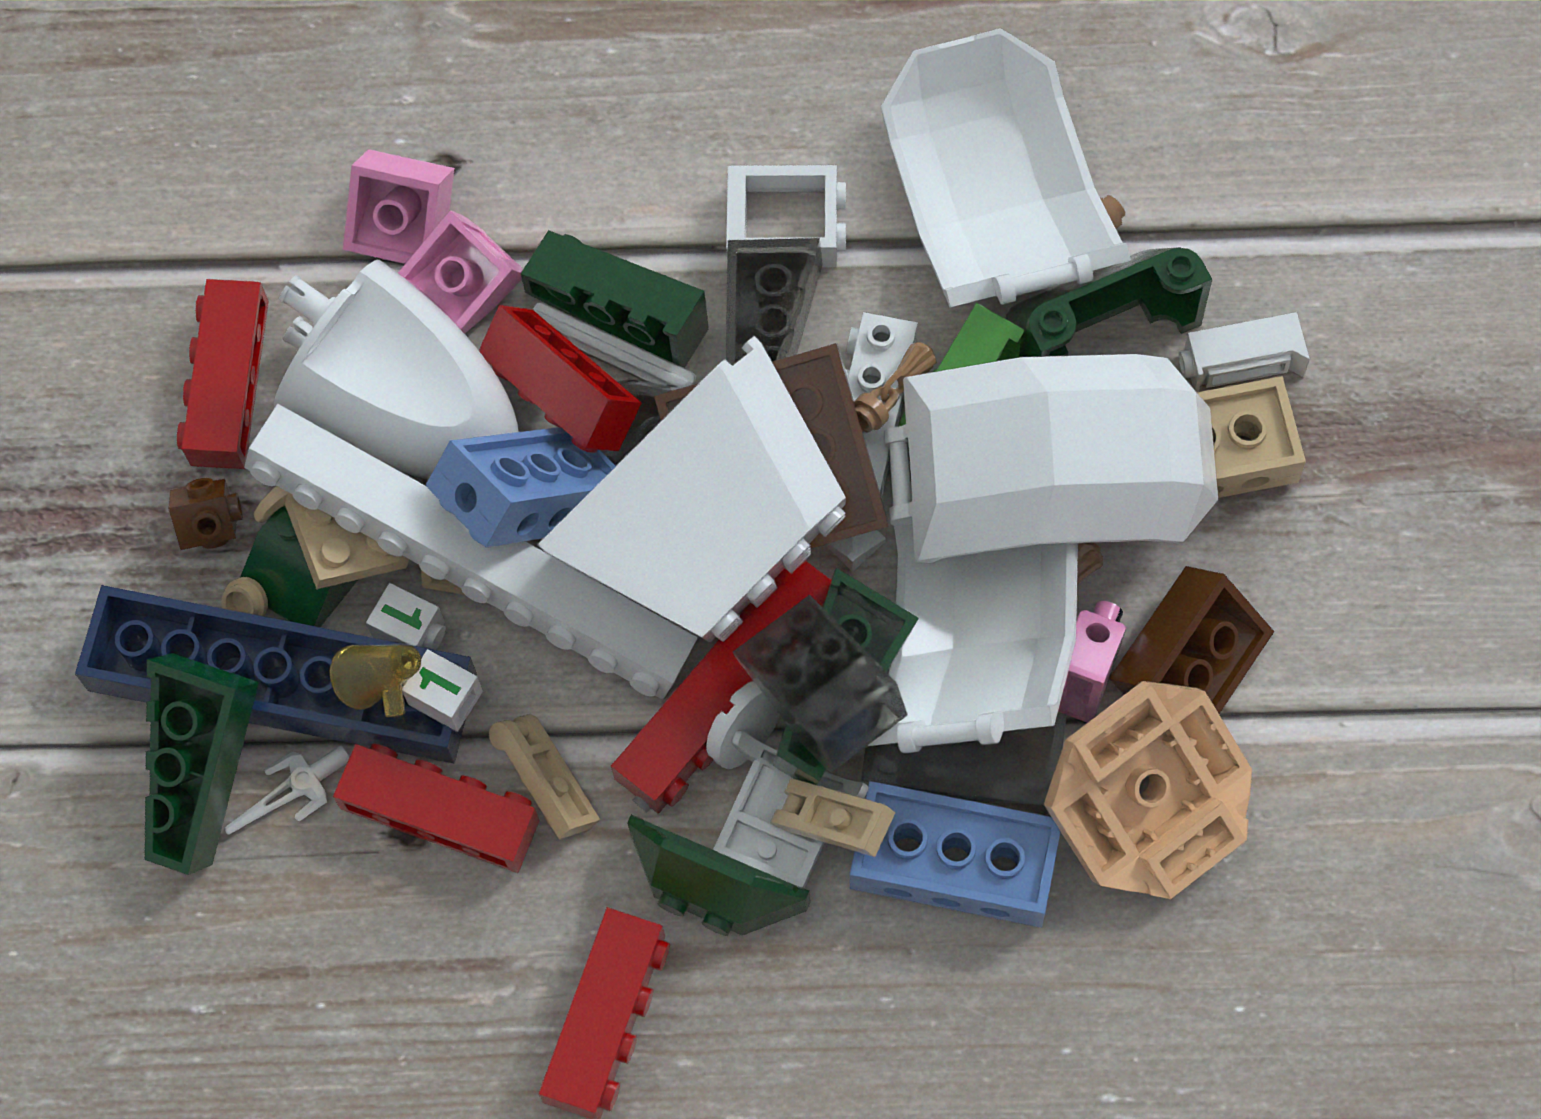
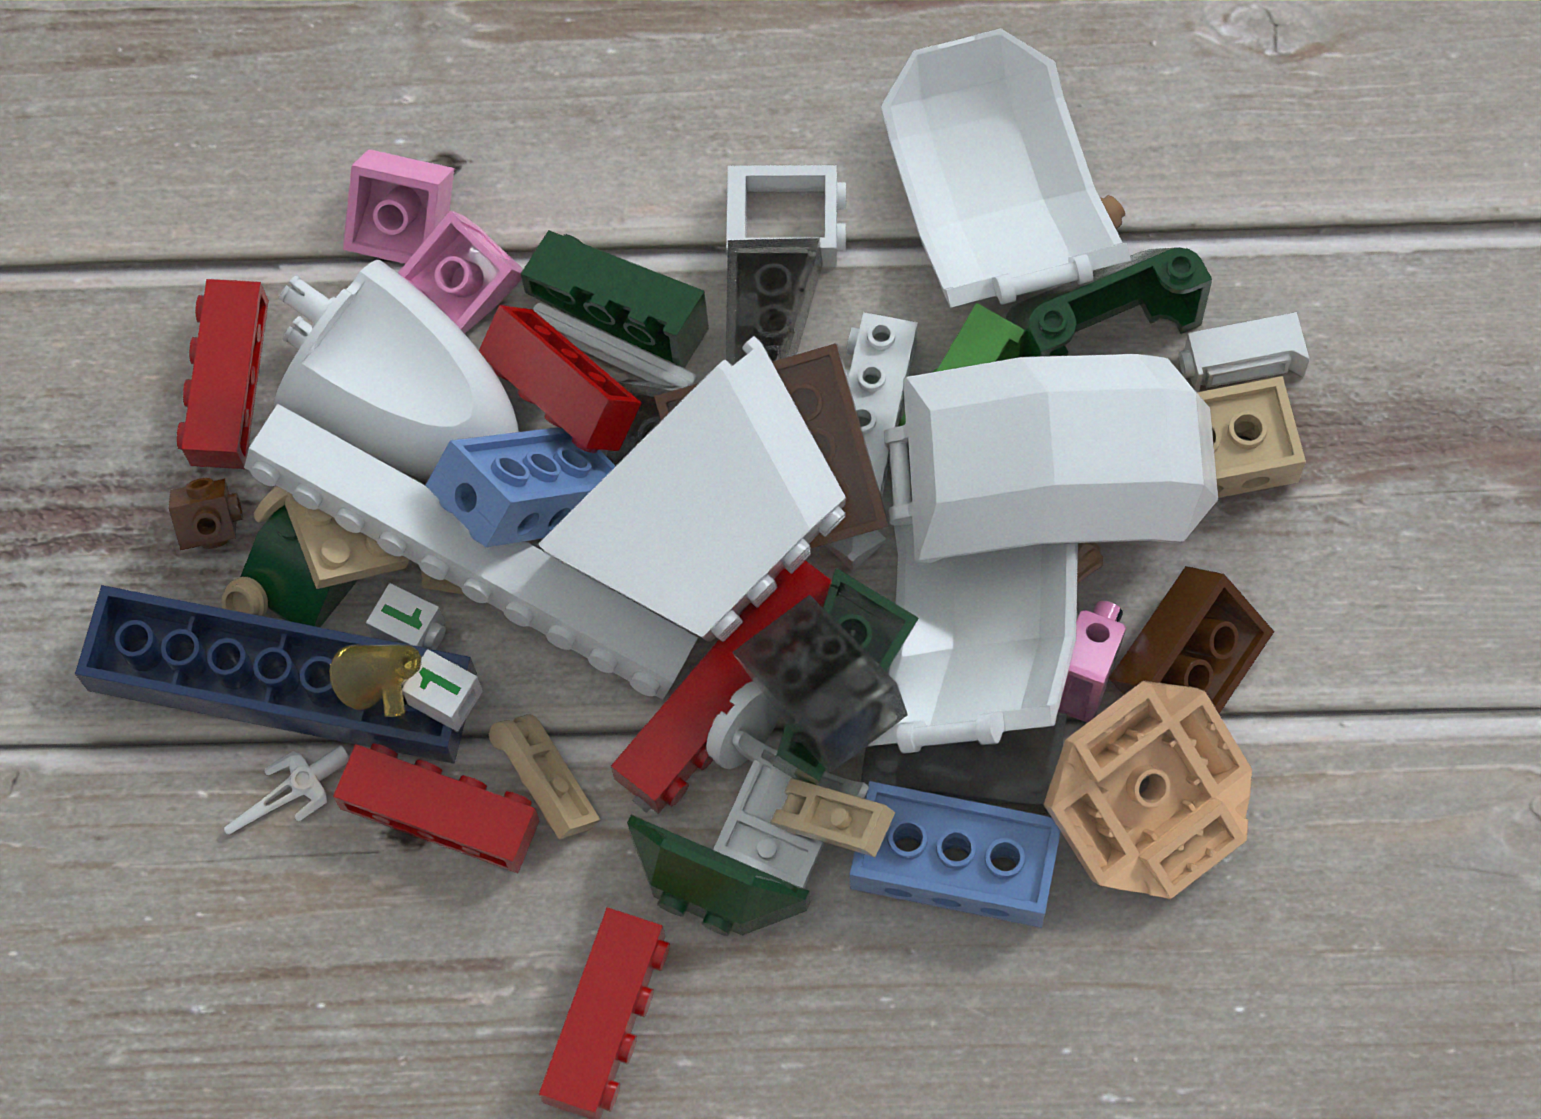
(193, 757): dark green wedge -> none
(871, 411): medium nougat piece -> none

